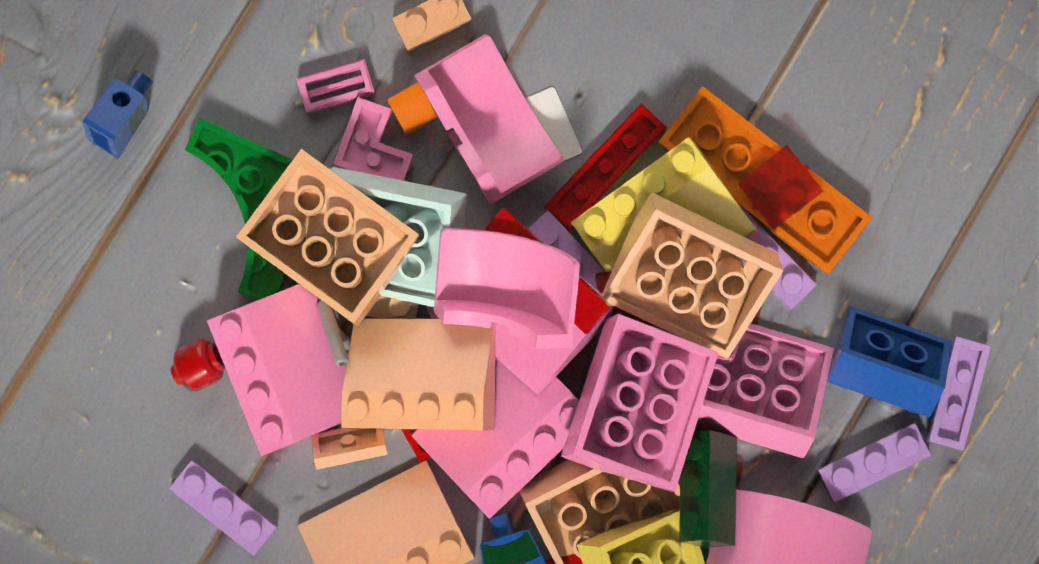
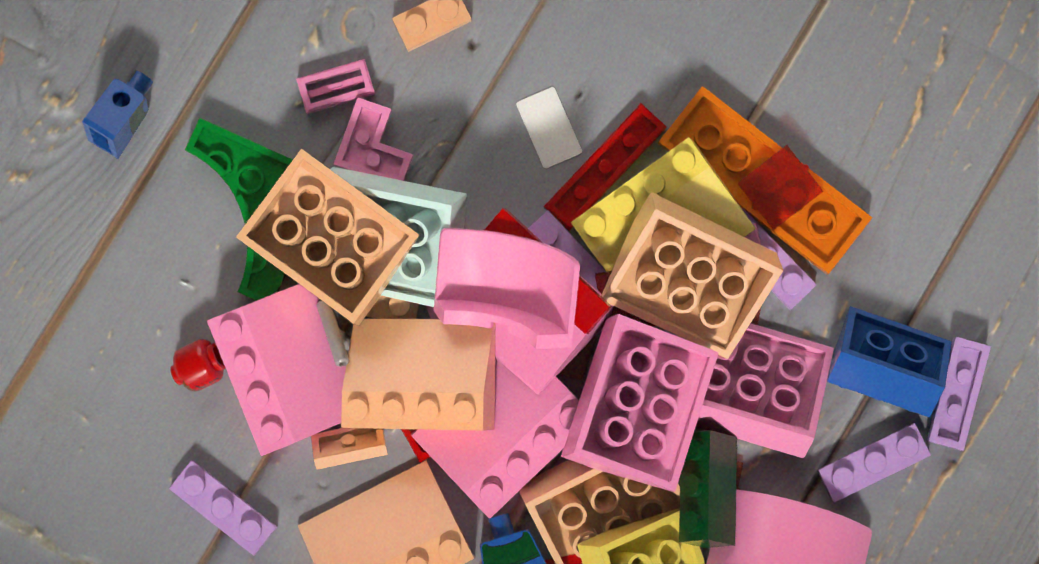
(412, 109): orange brick -> none
(488, 119): bright pink panel -> none

